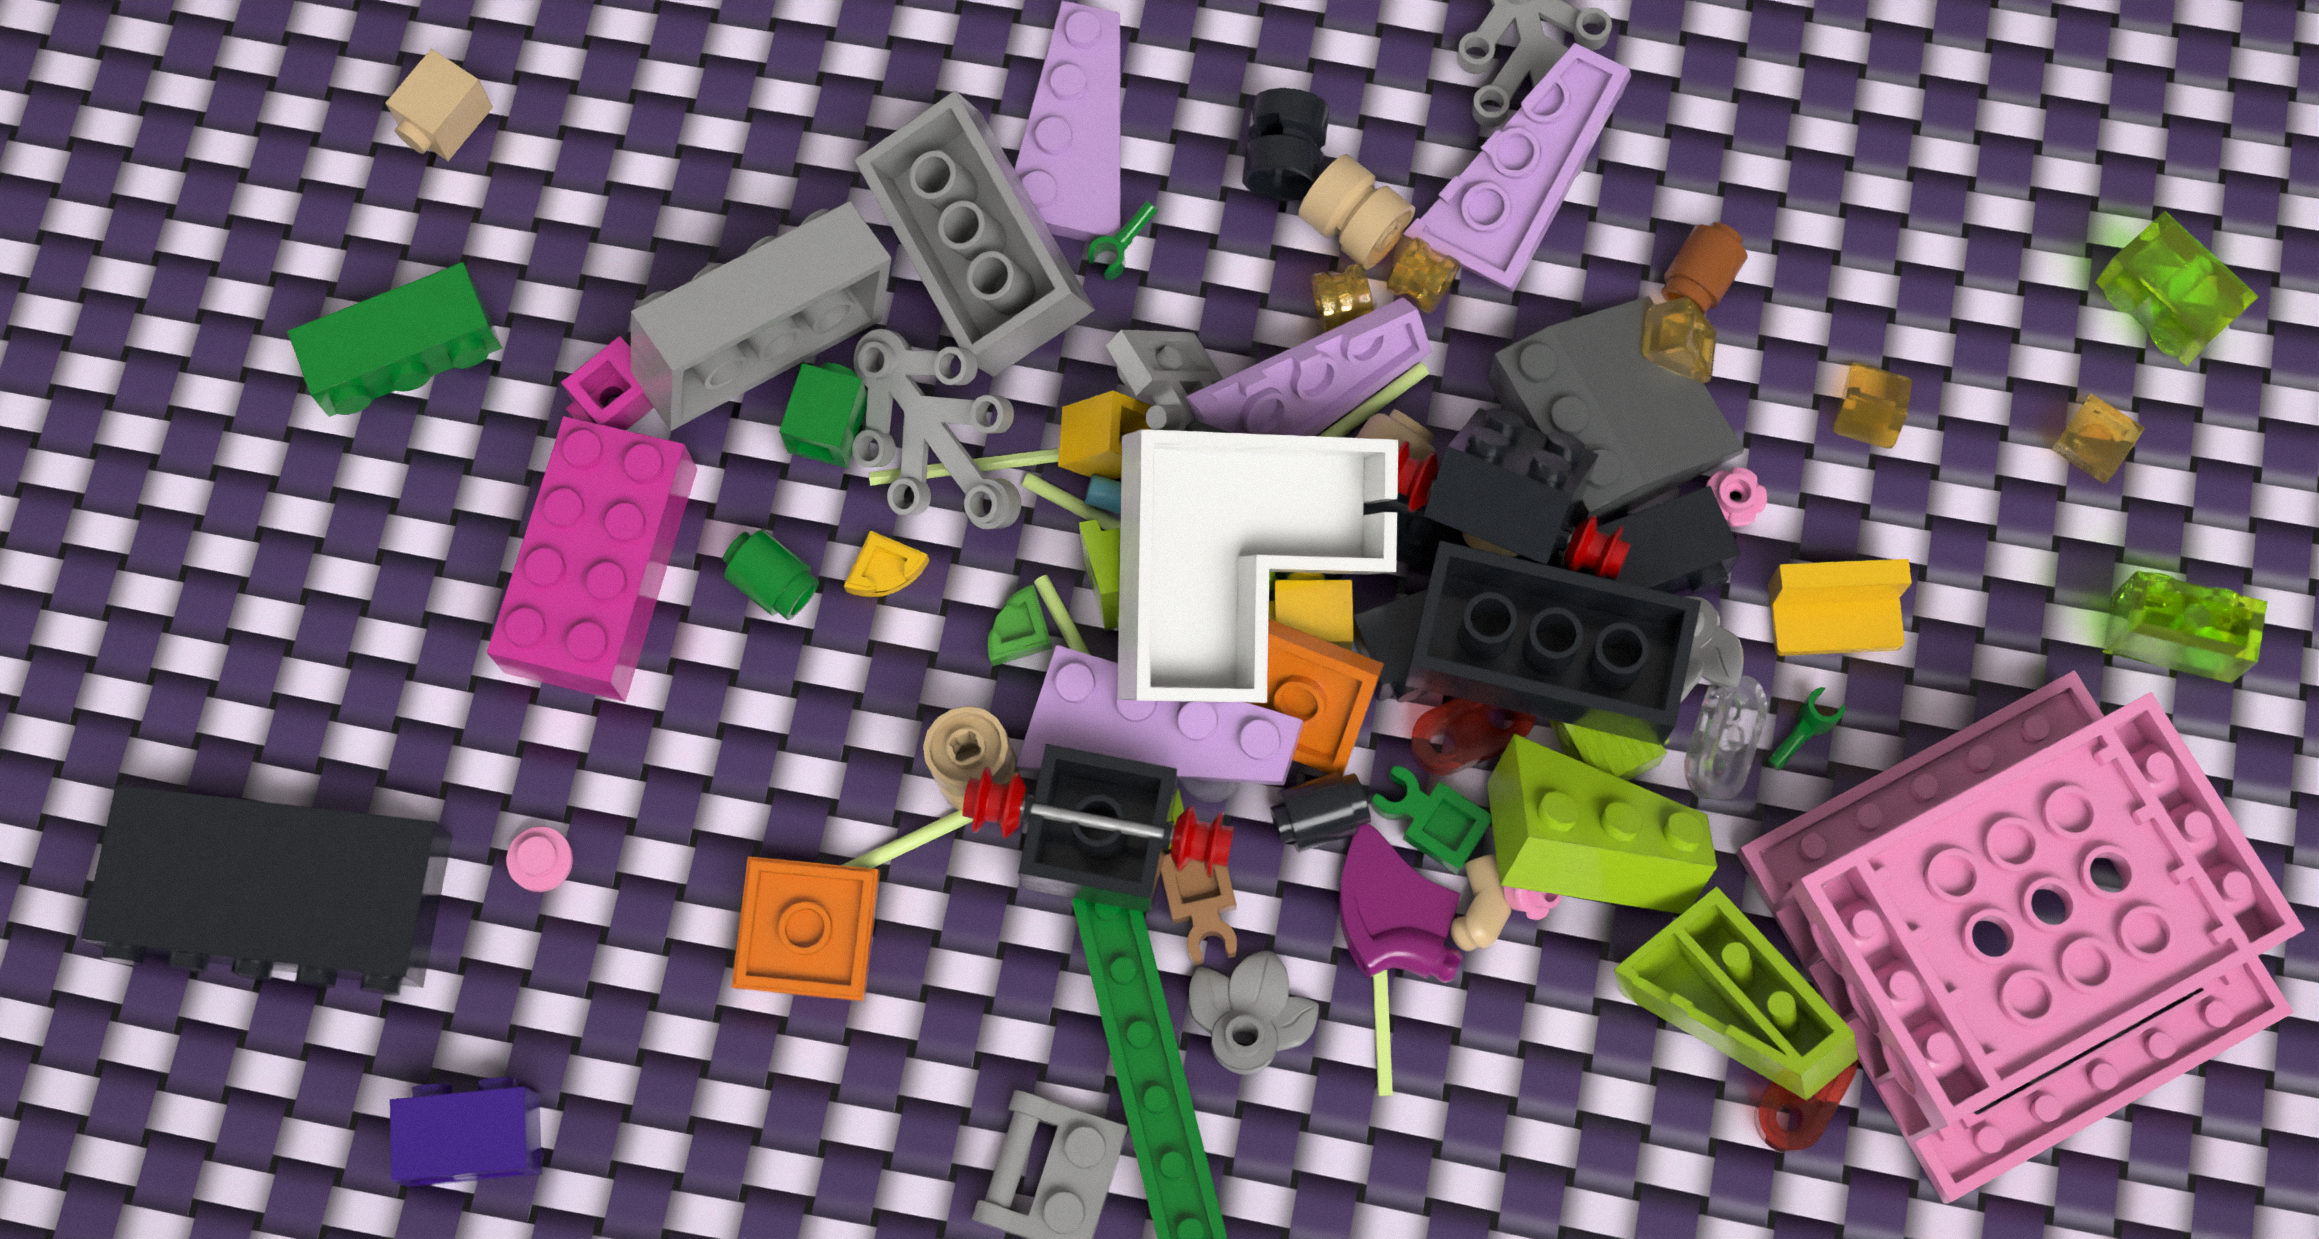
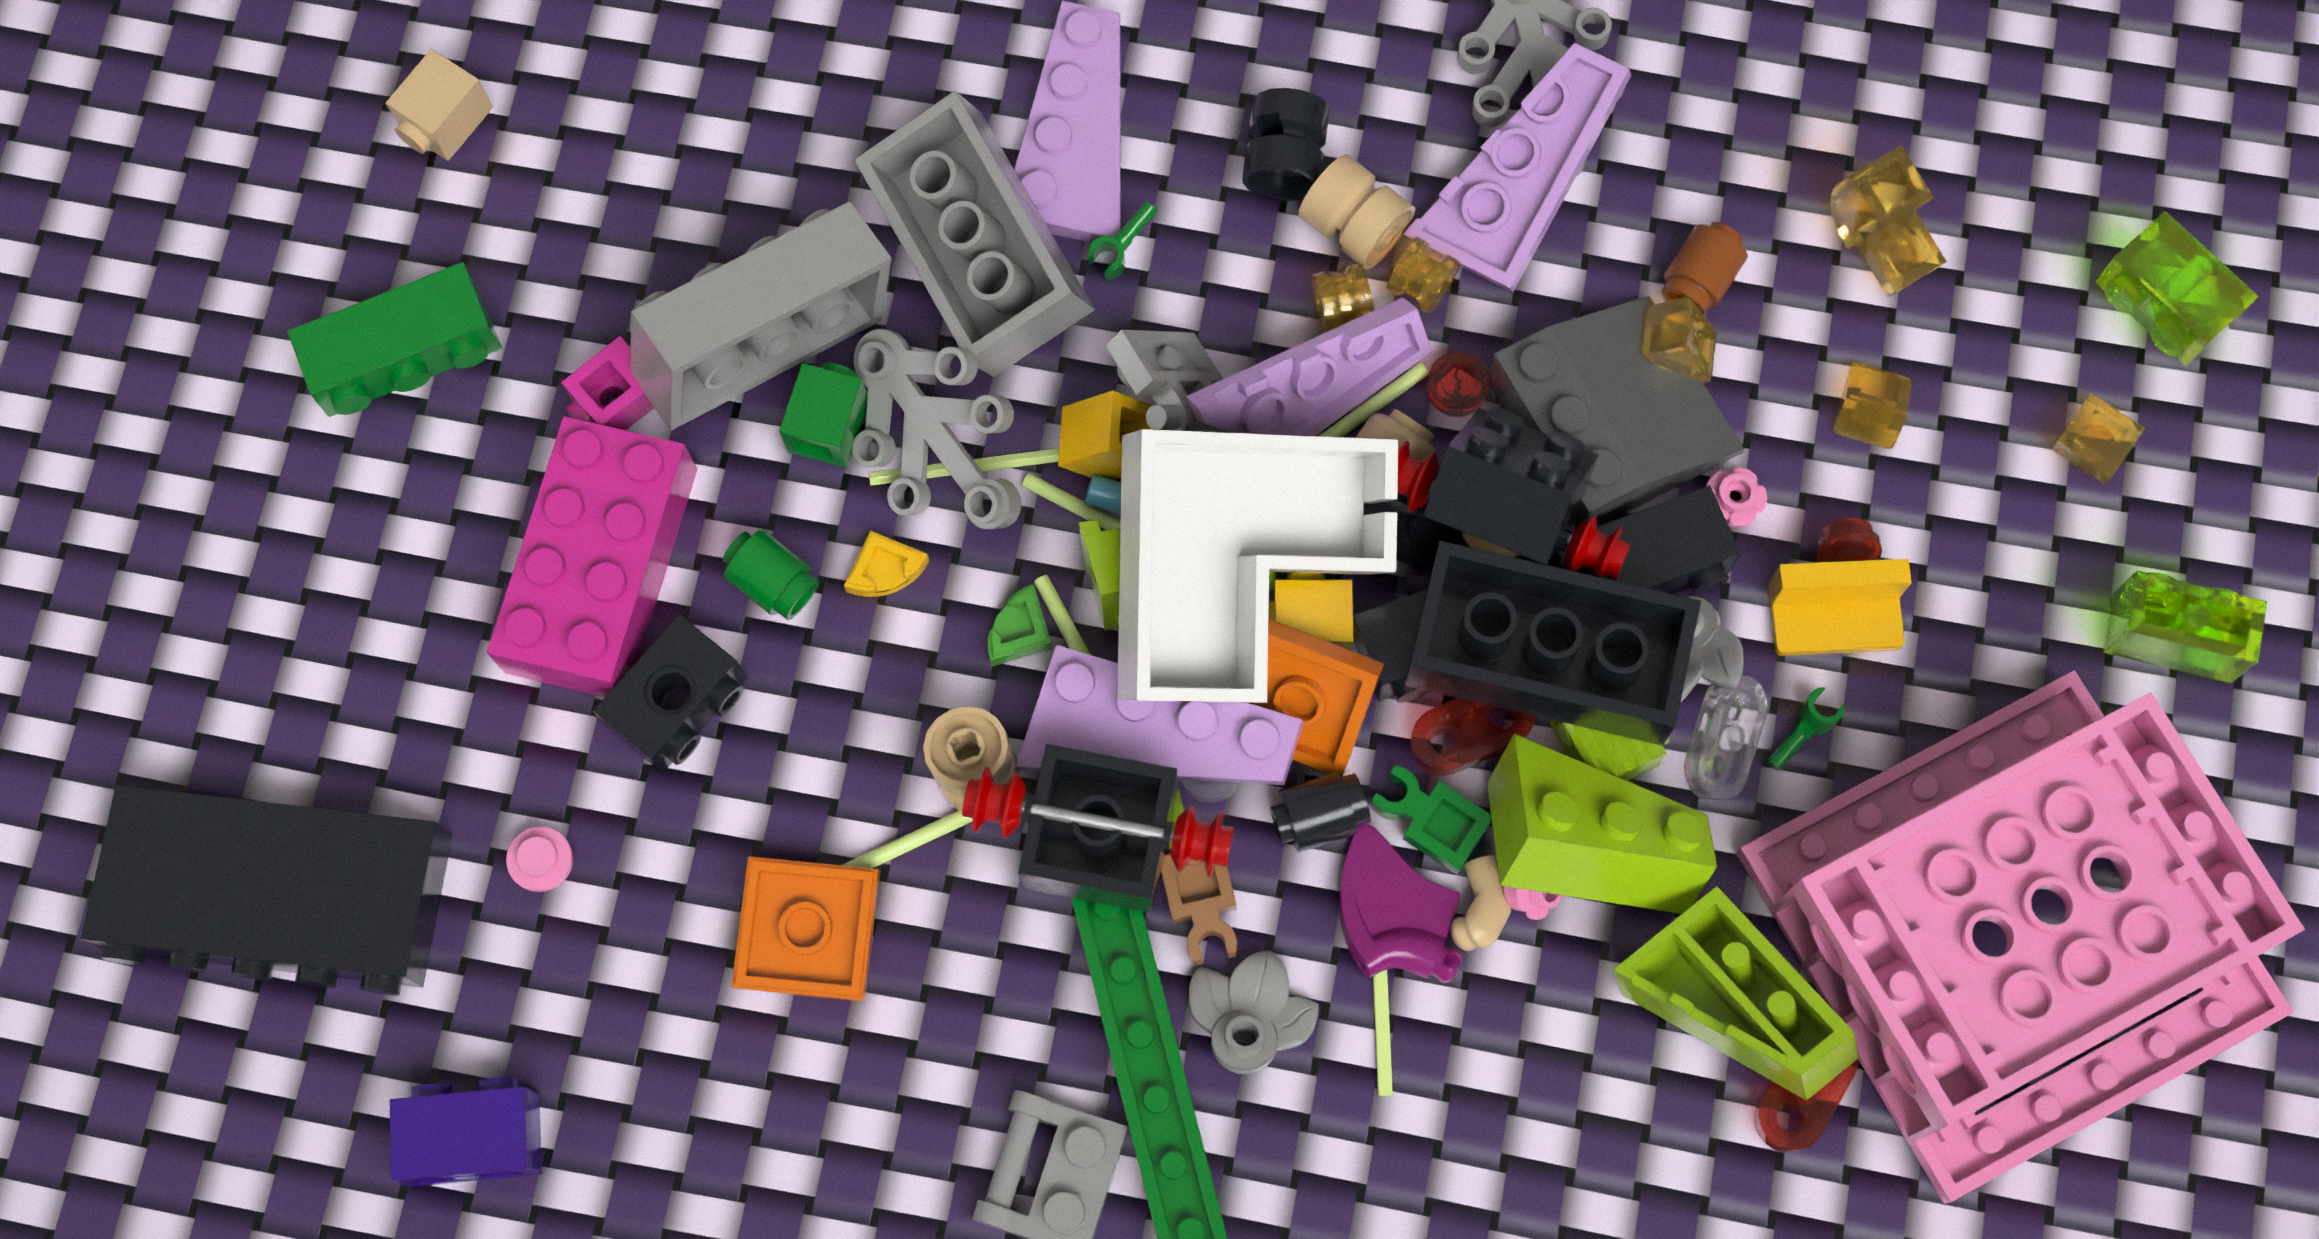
(675, 659): none -> black brick
(1458, 384): none -> clear red tile
(1848, 541): none -> clear red plate
(1879, 217): none -> clear yellow brick

